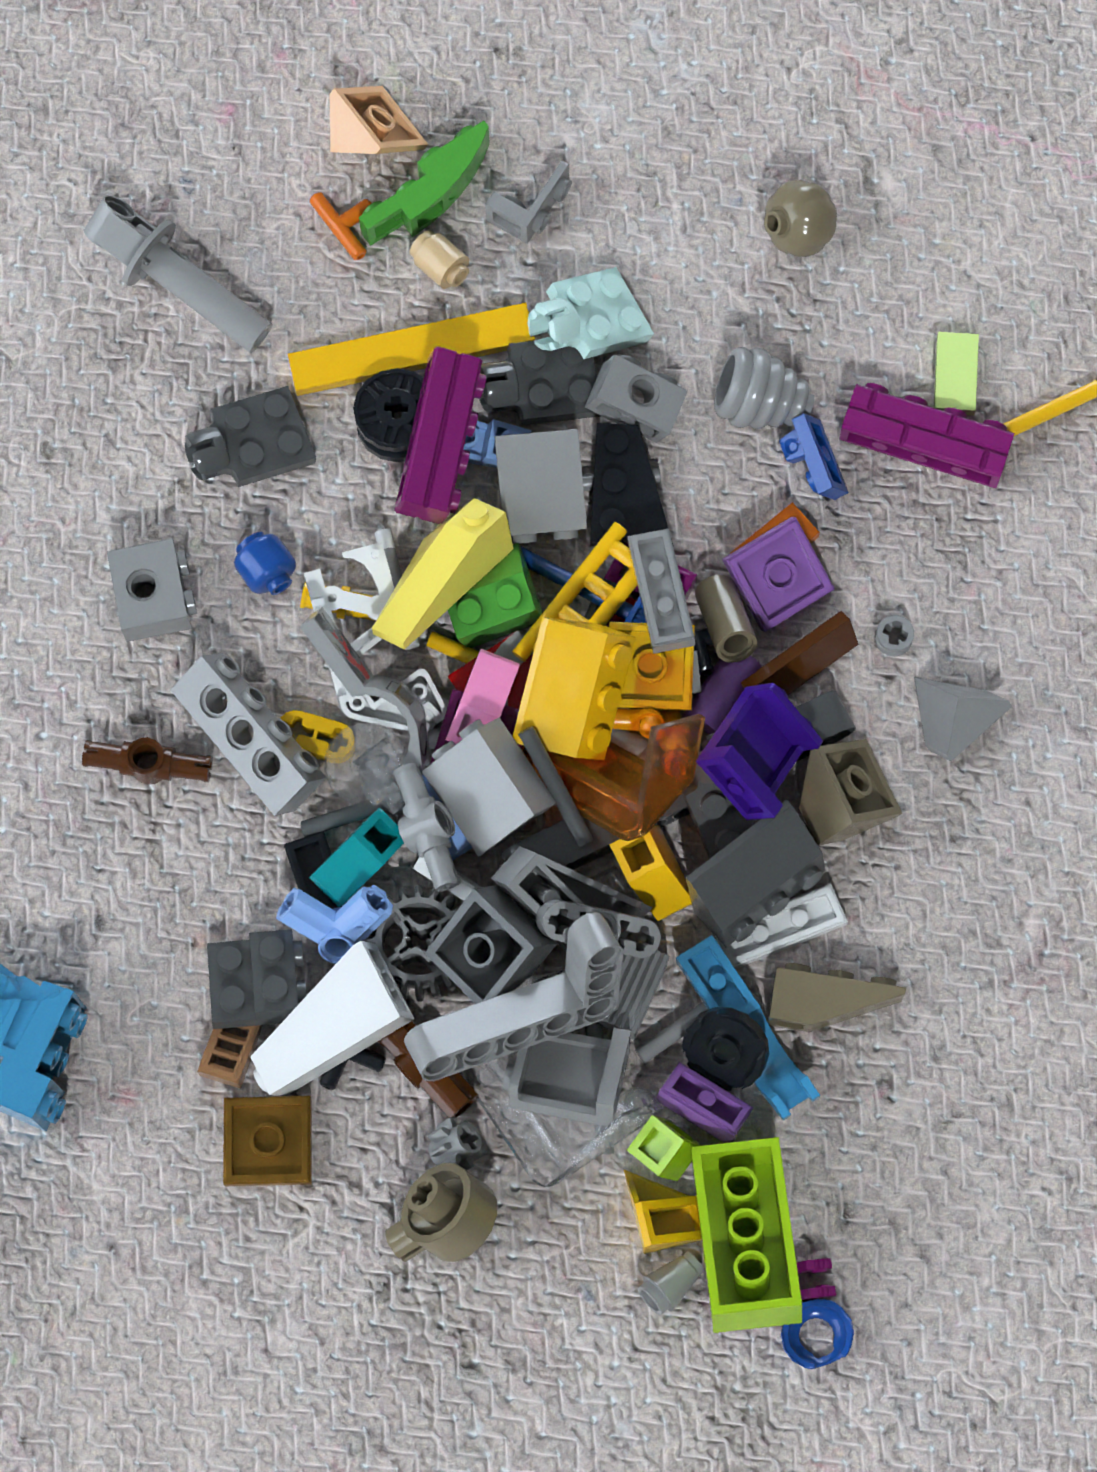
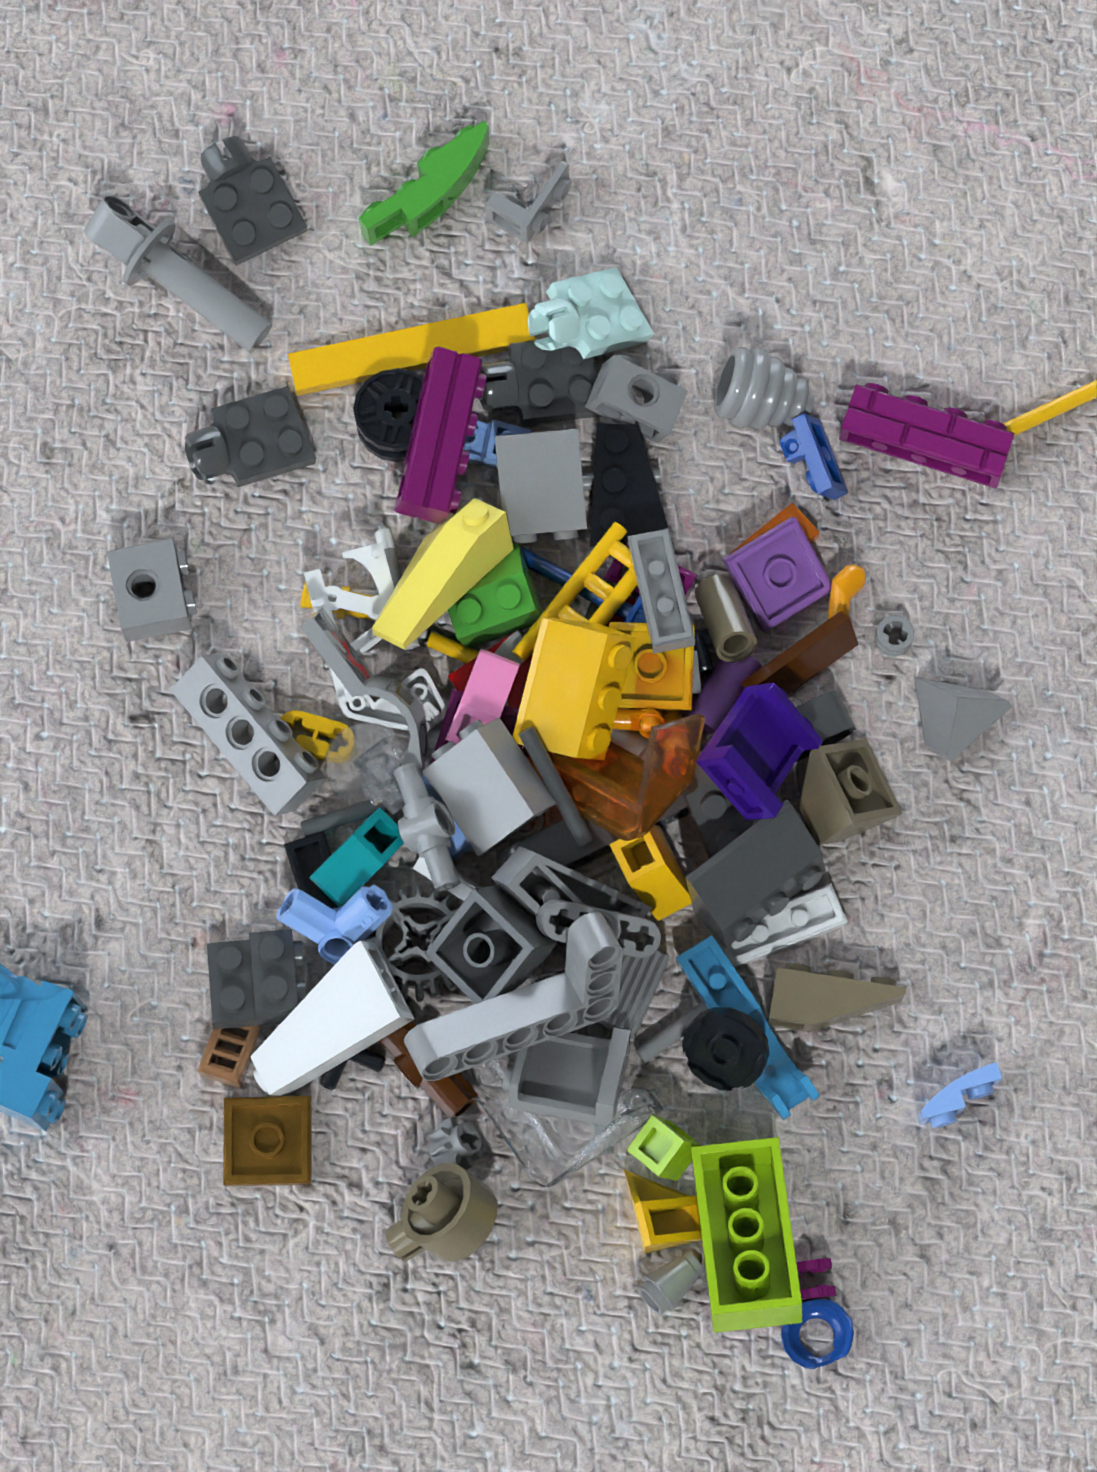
(127, 755): reddish brown pin -> none
(247, 201): none -> dark grey plate
(264, 563): blue head -> none
(341, 224): orange piece -> none
(370, 123): light nougat slope -> none
(440, 259): tan brick -> none
(704, 1103): medium lavender brick -> none
(800, 218): dark tan plant -> none
(844, 588): none -> light orange arm
(949, 1101): none -> light blue slope
(956, 371): yellowish green tile -> none

